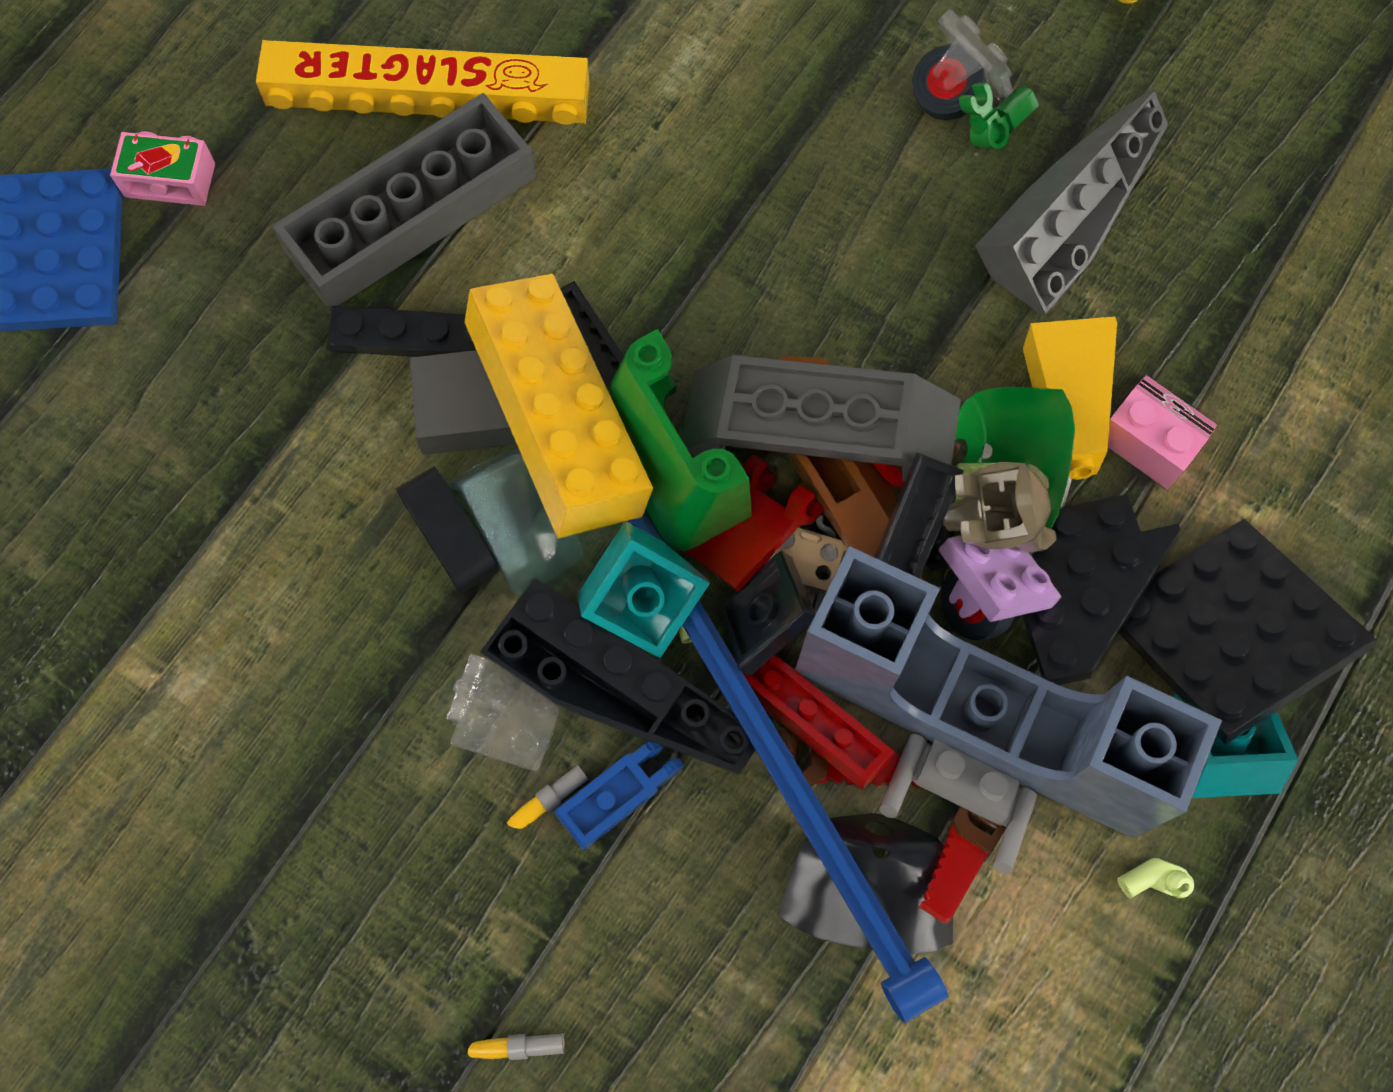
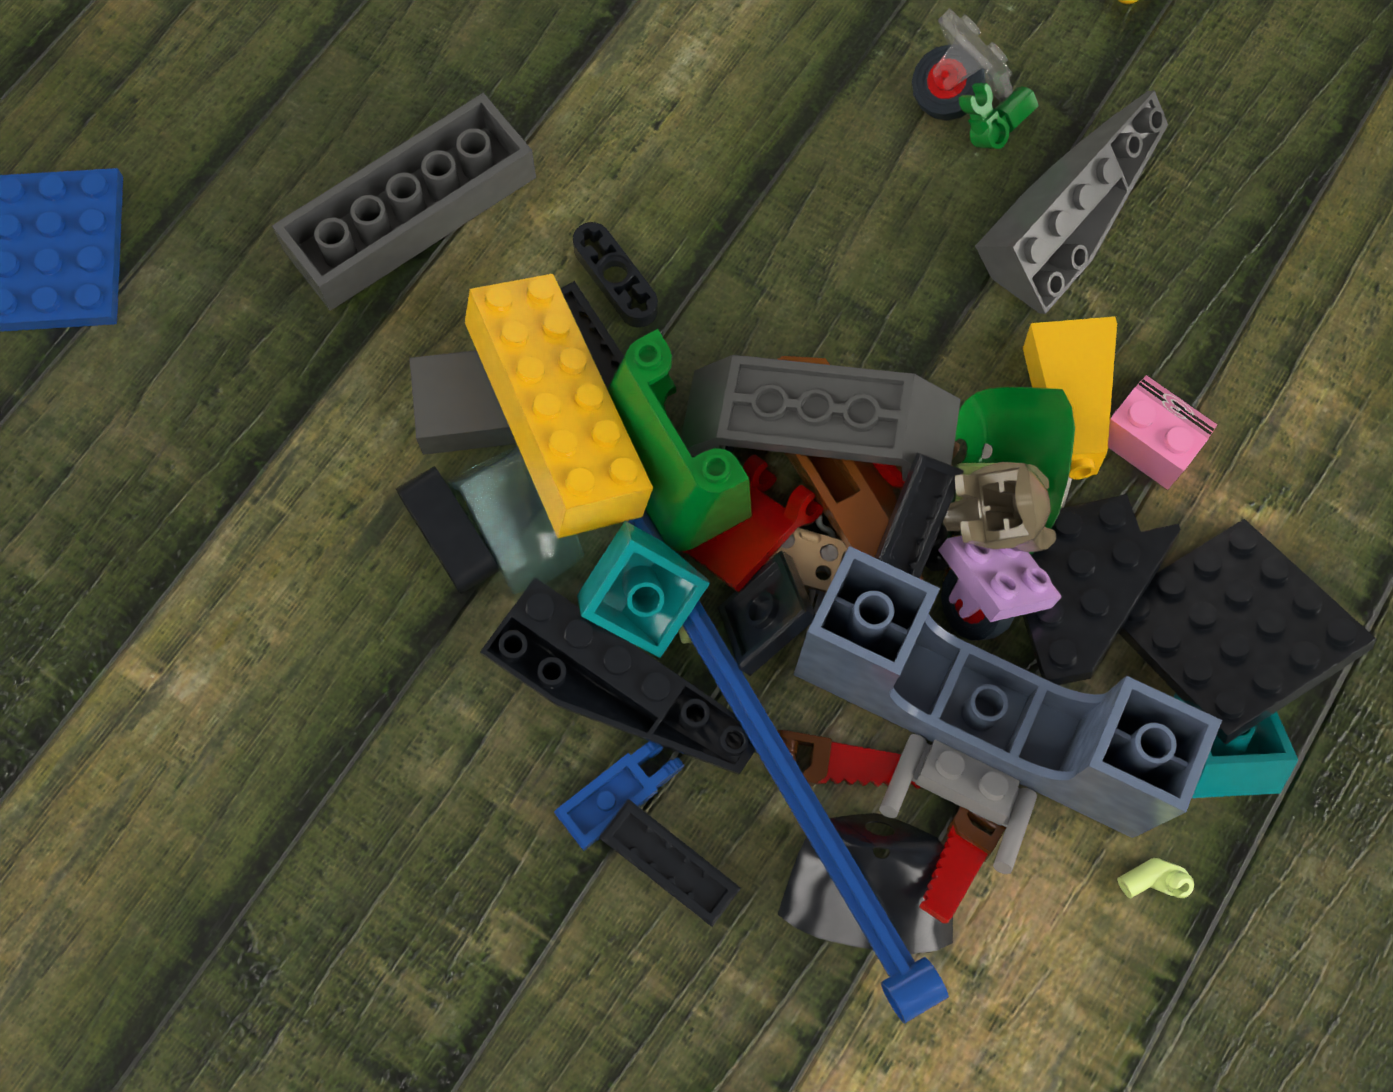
(163, 168): brick -> none
(397, 332): black plate -> none
(421, 81): yellow brick -> none
(501, 716): clear plate -> none
(518, 1047): light grey piece -> none
(548, 798): light grey piece -> none
(615, 257): none -> black beam
(669, 862): none -> black plate
(819, 722): red plate -> none

